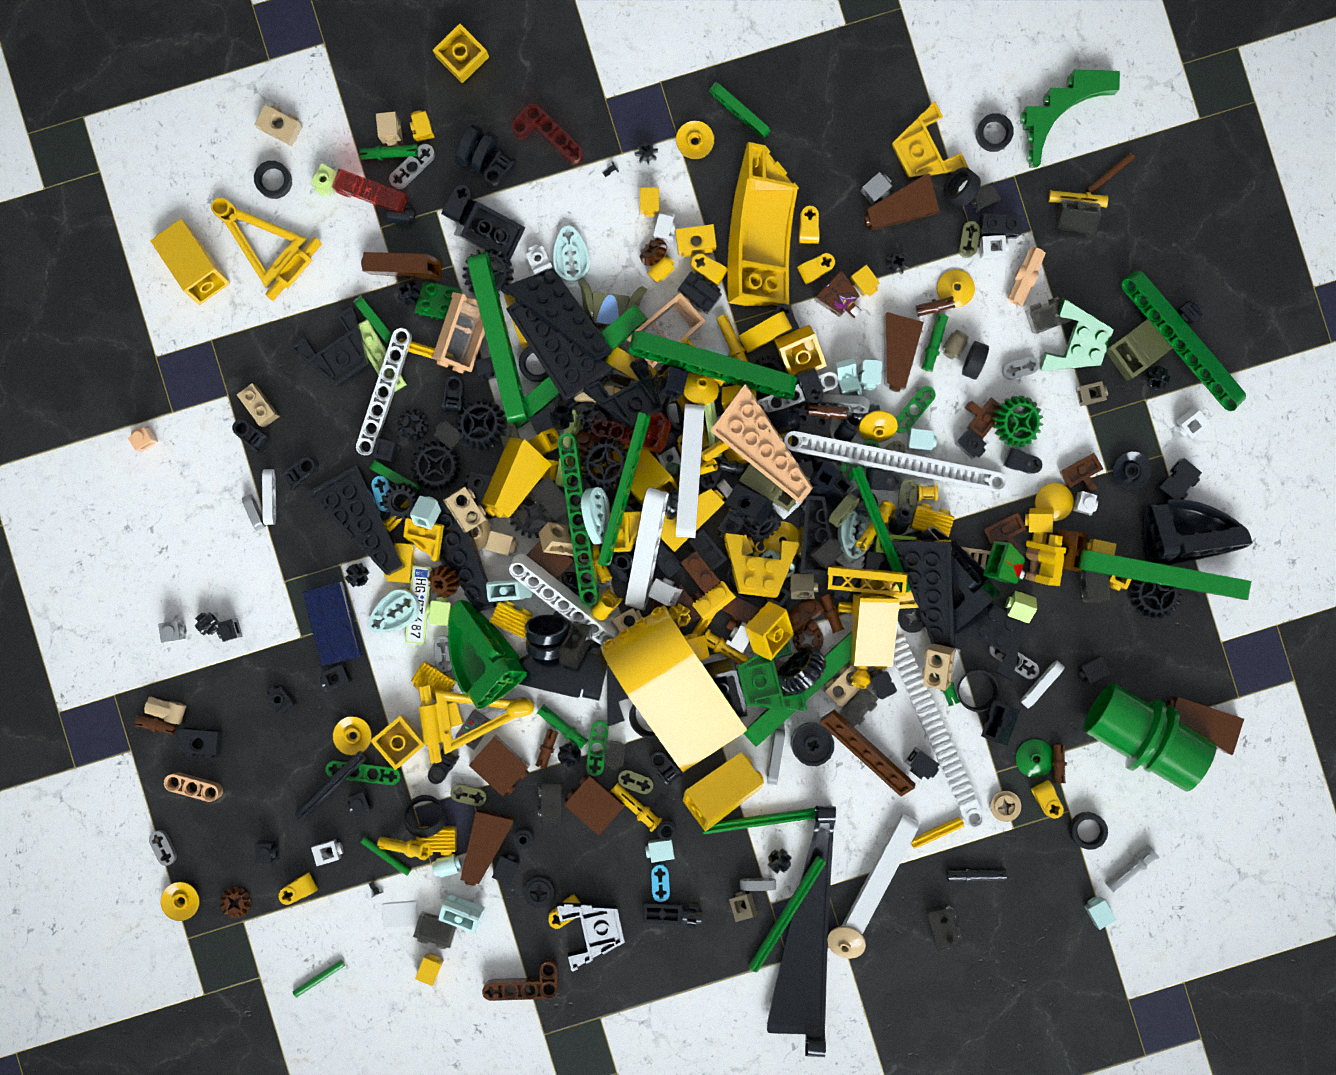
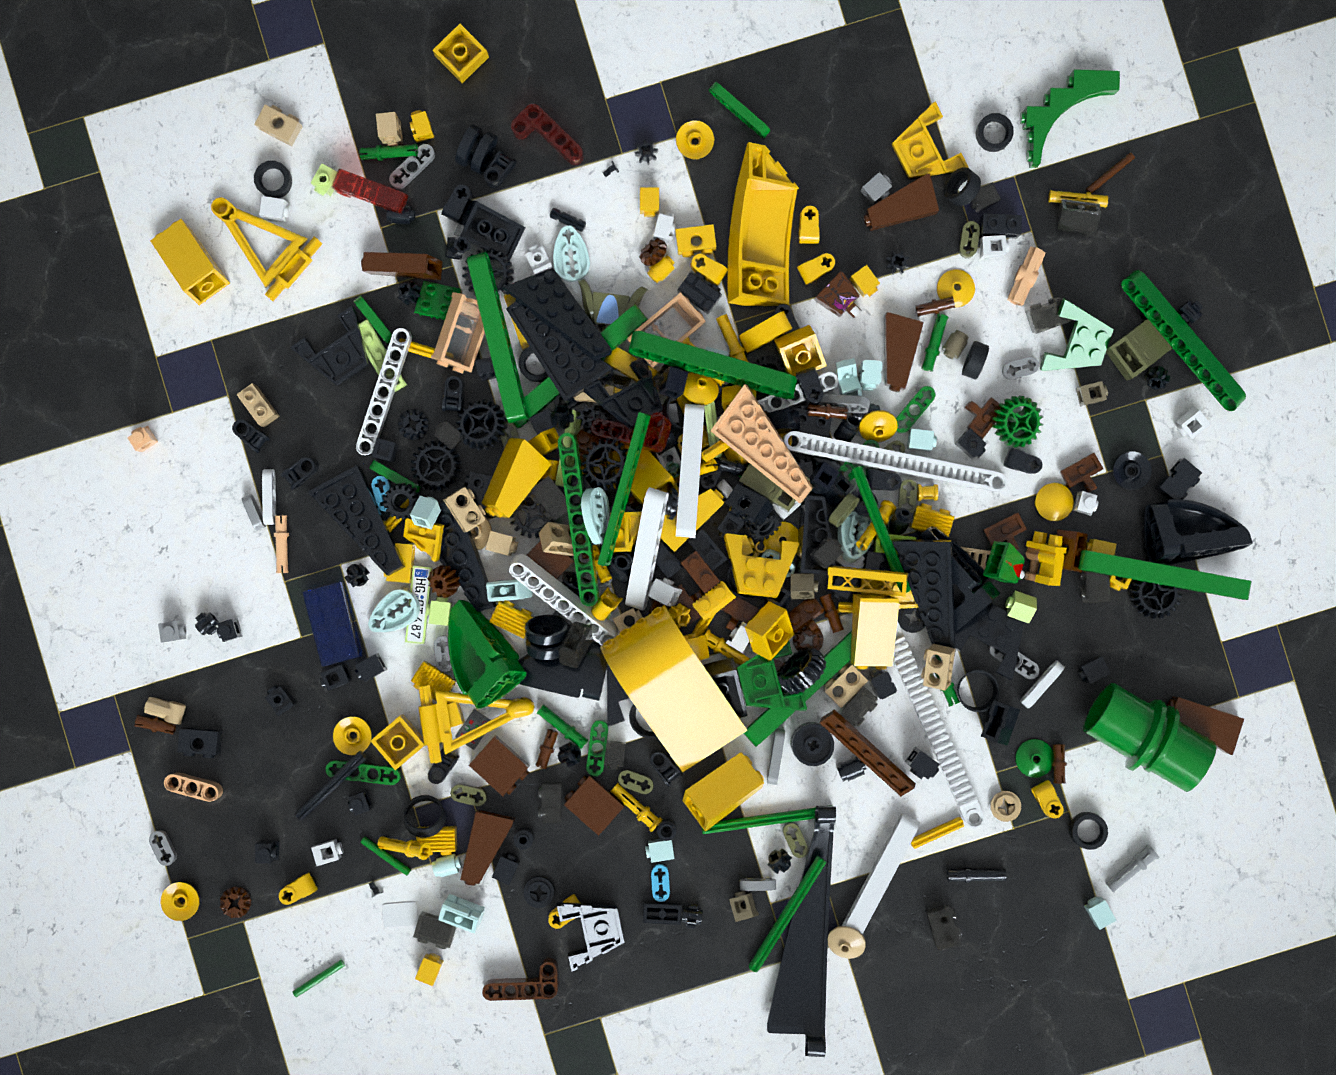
(274, 209): none -> white brick
(281, 544): none -> light nougat pin
(370, 667): none -> black brick
(456, 247): none -> black piece
(567, 219): none -> black axle
(791, 842): none -> olive beam
(851, 769): none -> black brick
(861, 679): yellow plate -> none
(1039, 520): yellow brick -> none

